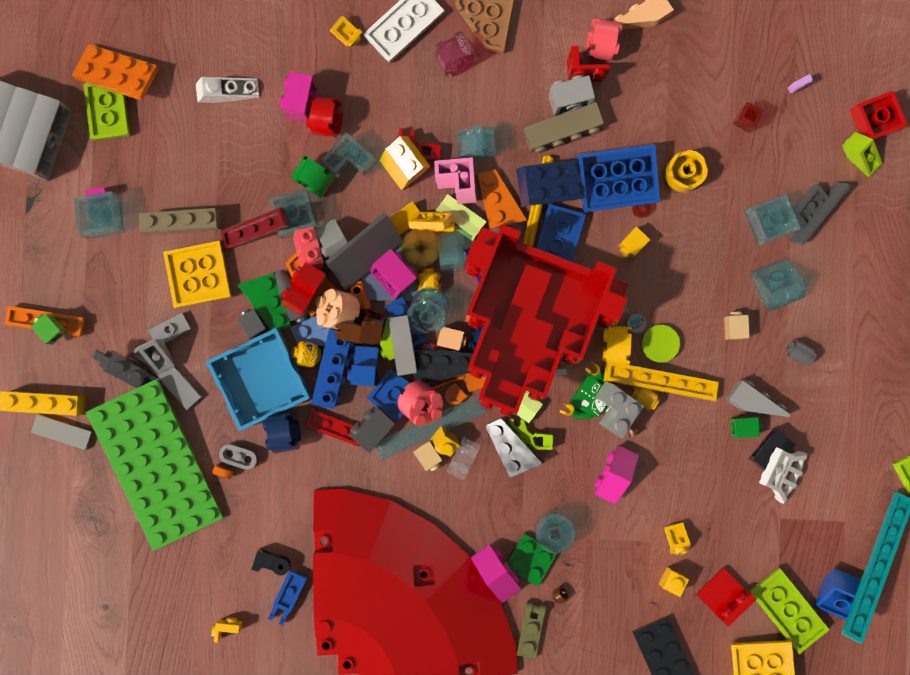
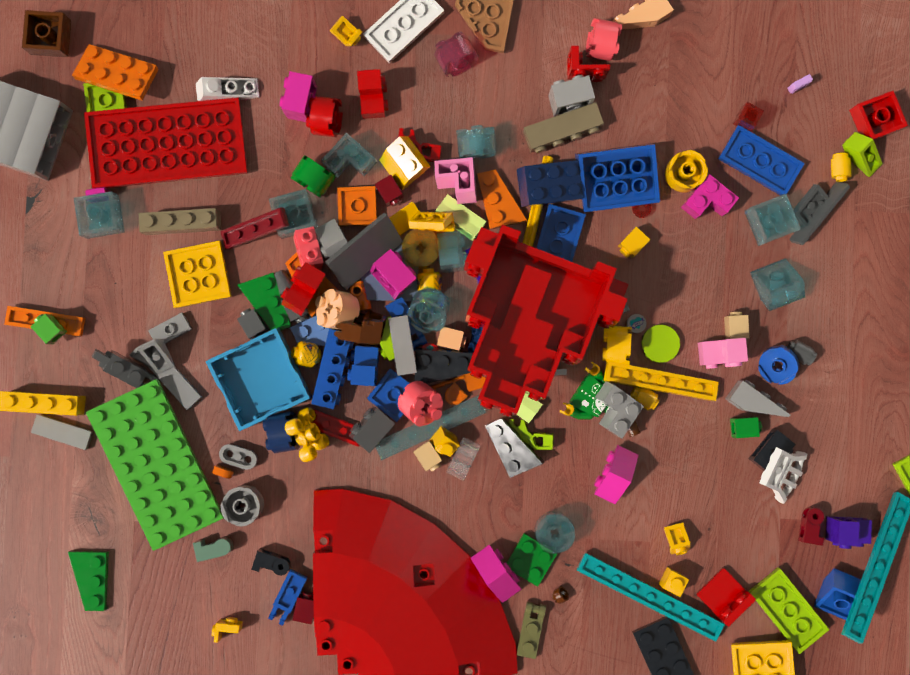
(46, 33): none -> reddish brown brick
(91, 578): none -> green wing
(165, 143): none -> red plate
(212, 550): none -> sand green leg
(242, 516): none -> light grey brick
(304, 608): none -> dark red brick
(307, 434): none -> yellow gear
(356, 206): none -> orange plate
(371, 89): none -> red brick
(389, 191): none -> dark red brick
(650, 596): none -> teal plate
(710, 194): none -> dark pink brick
(727, 351): none -> bright pink brick
(761, 160): none -> blue plate
(777, 375): none -> blue plate
(810, 526): none -> dark red leg
(841, 167): none -> yellow brick
(848, 531): none -> dark purple brick

